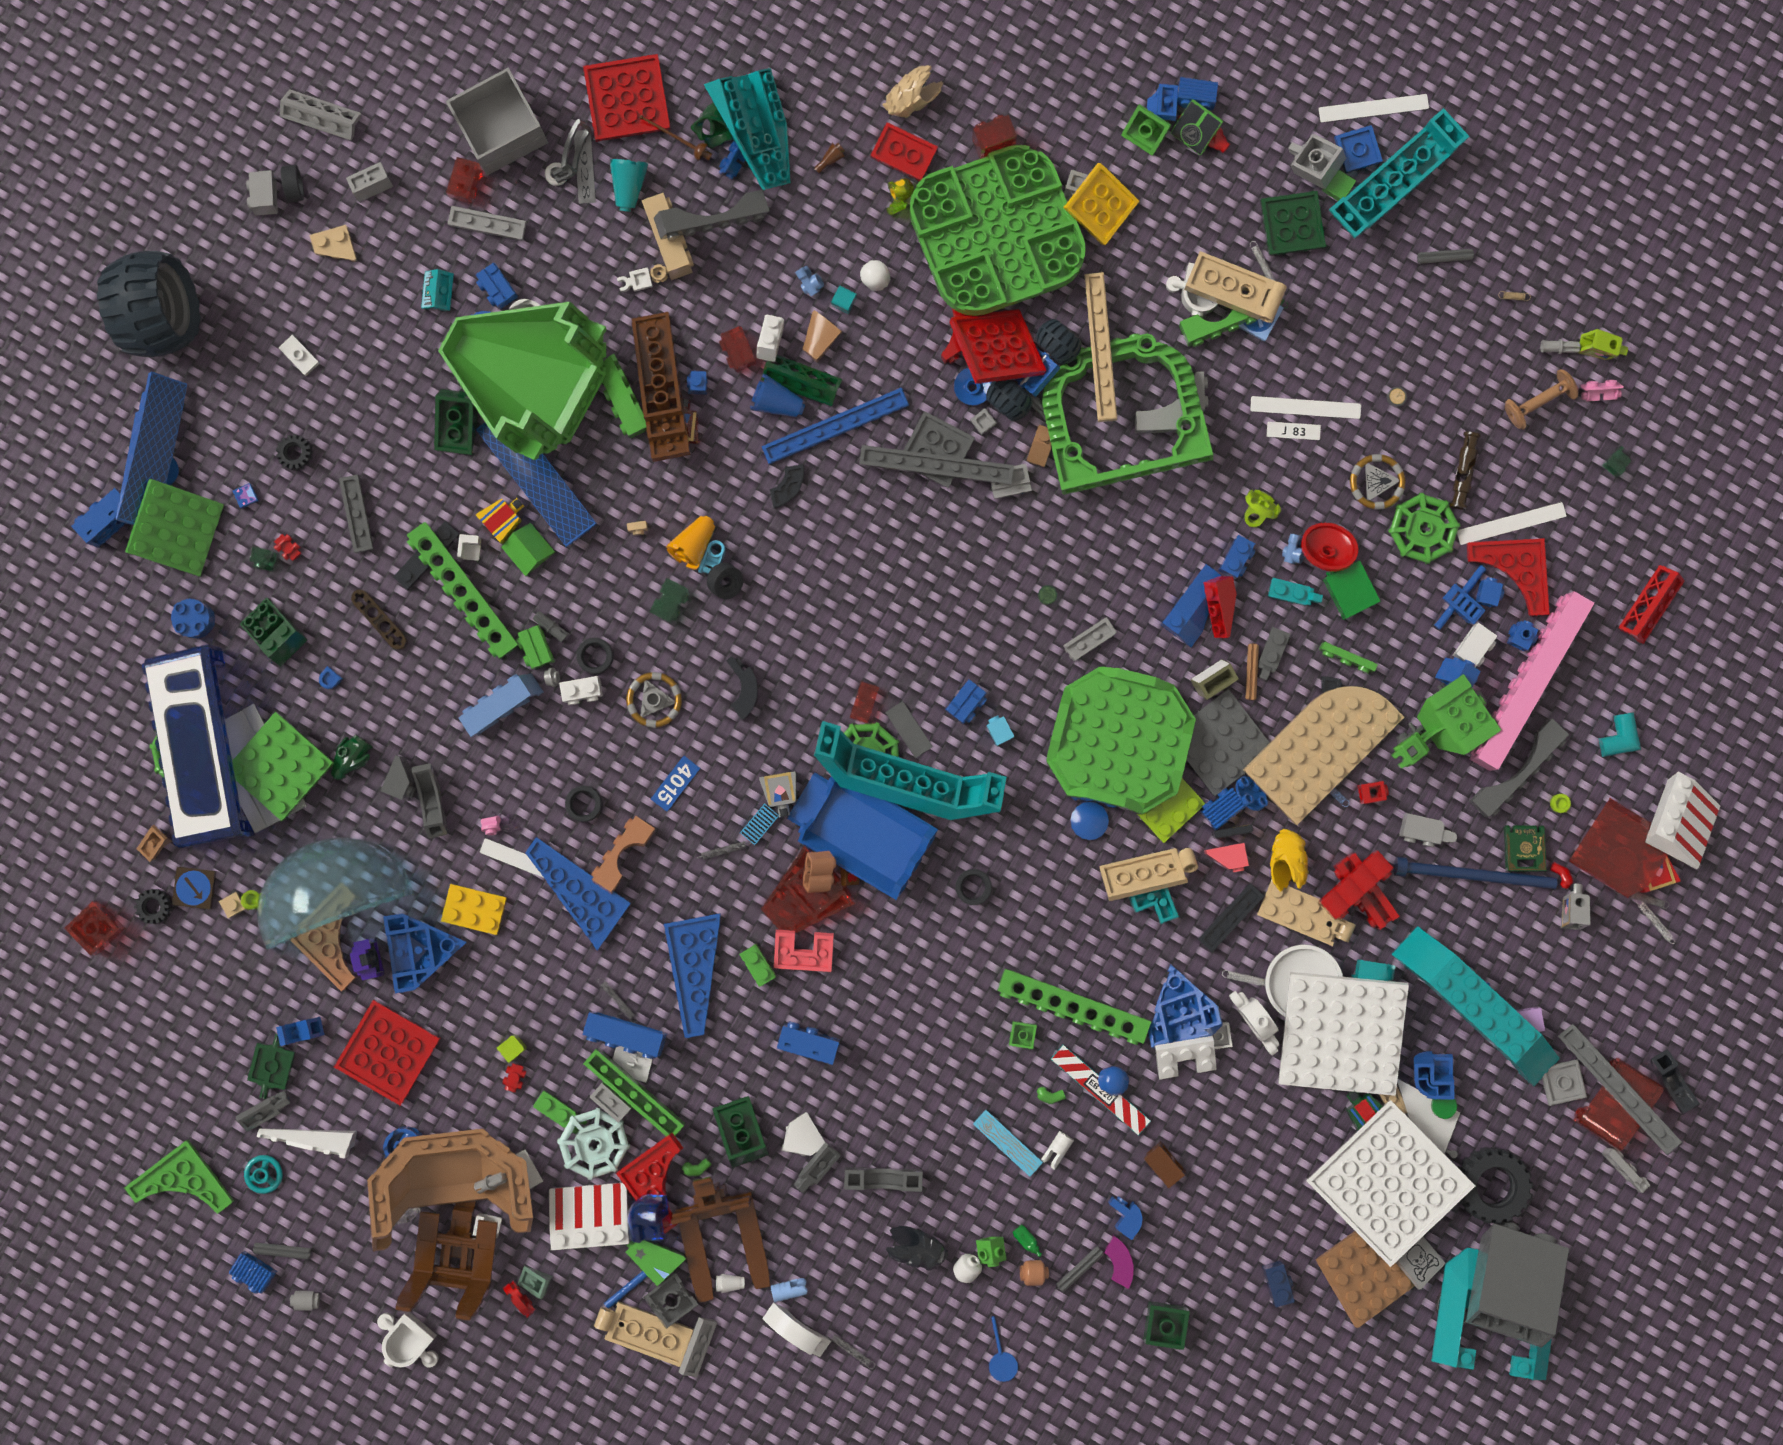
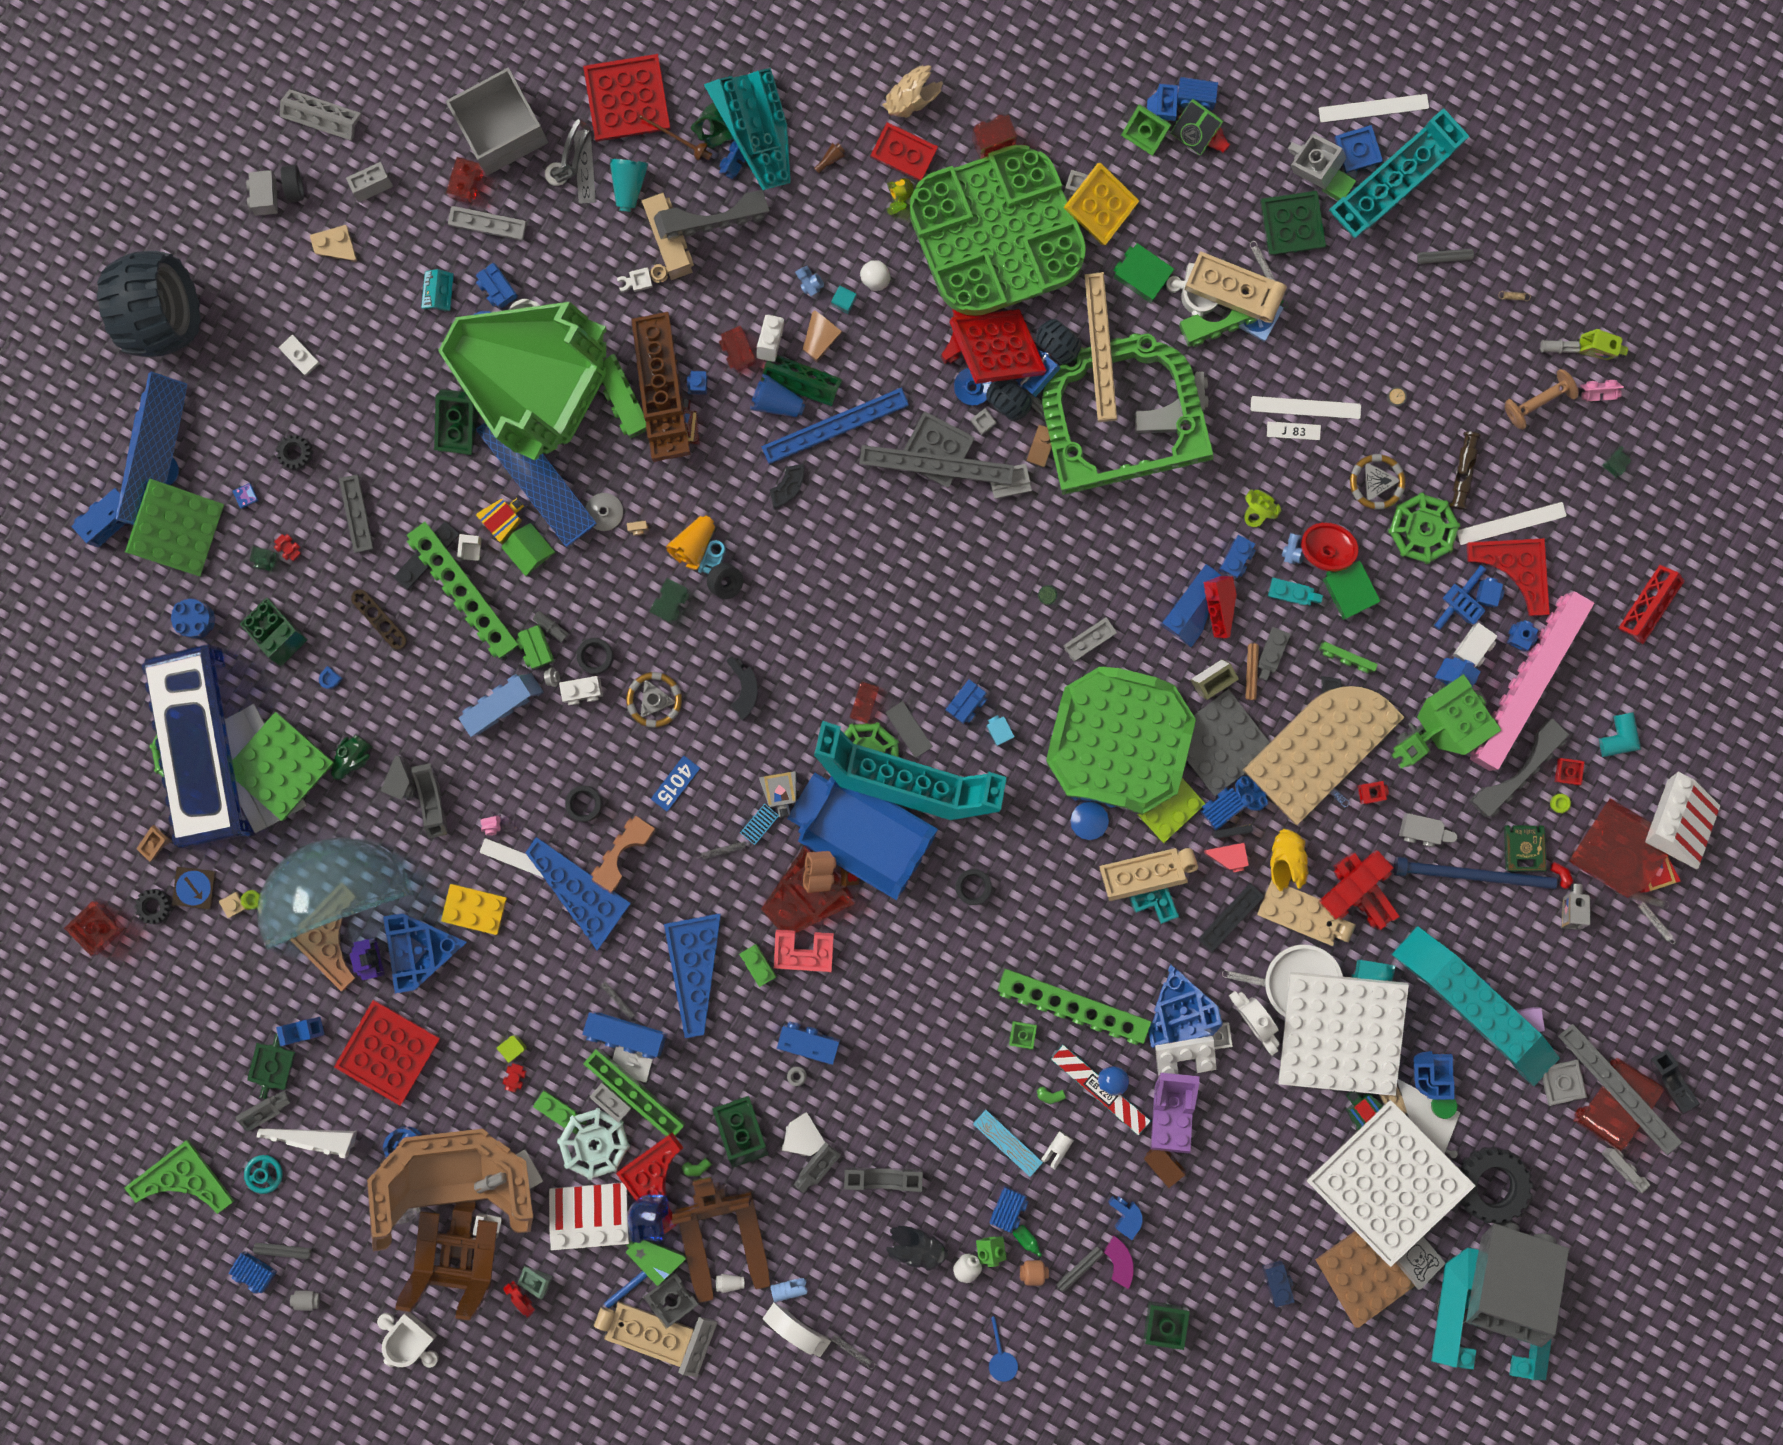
(613, 515): none -> light grey dish
(794, 1082): none -> light grey plate
(1008, 1209): none -> blue brick
(1143, 272): none -> green brick
(1172, 1112): none -> medium lavender bracket
(1569, 771): none -> red piece

